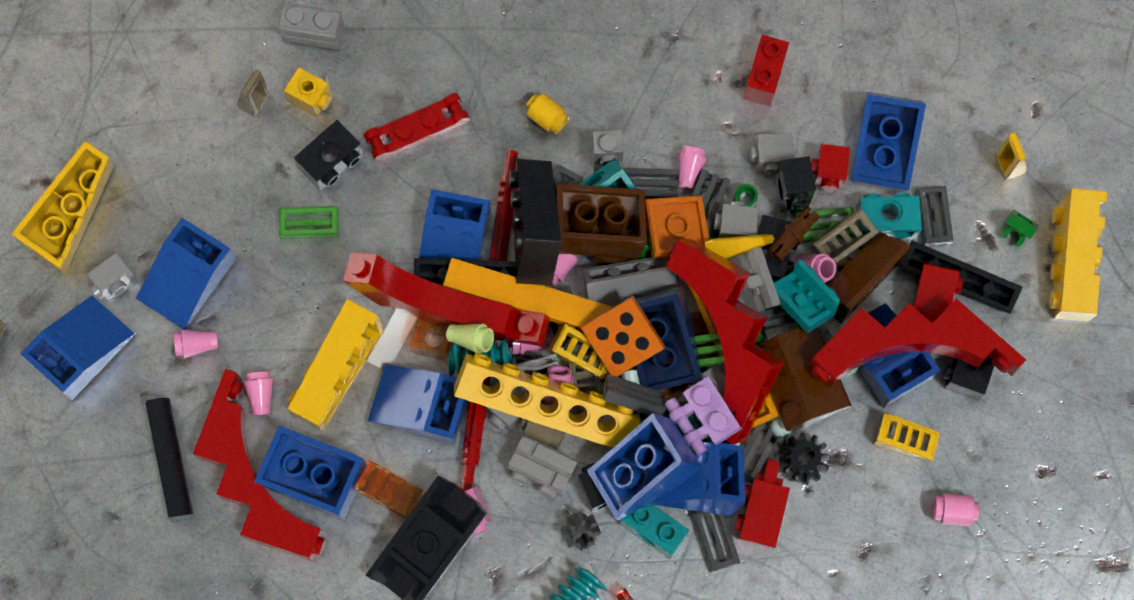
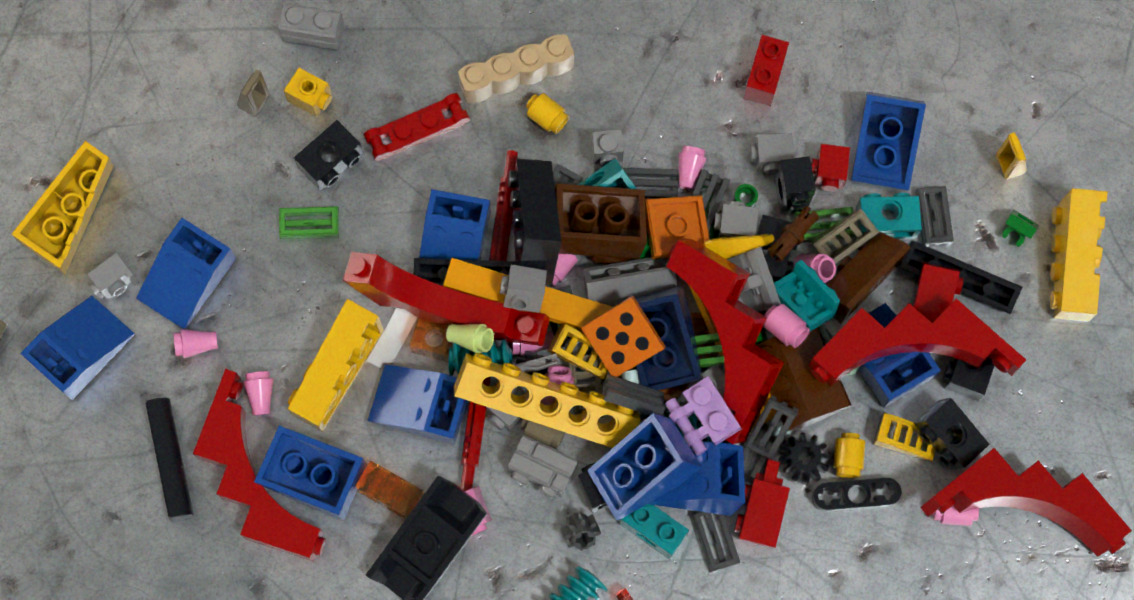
(509, 70): none -> tan brick
(523, 288): none -> light grey brick
(781, 409): none -> dark grey tile
(786, 325): none -> bright pink brick
(849, 455): none -> yellow brick
(879, 500): none -> black beam
(966, 441): none -> black brick
(1074, 507): none -> red arch

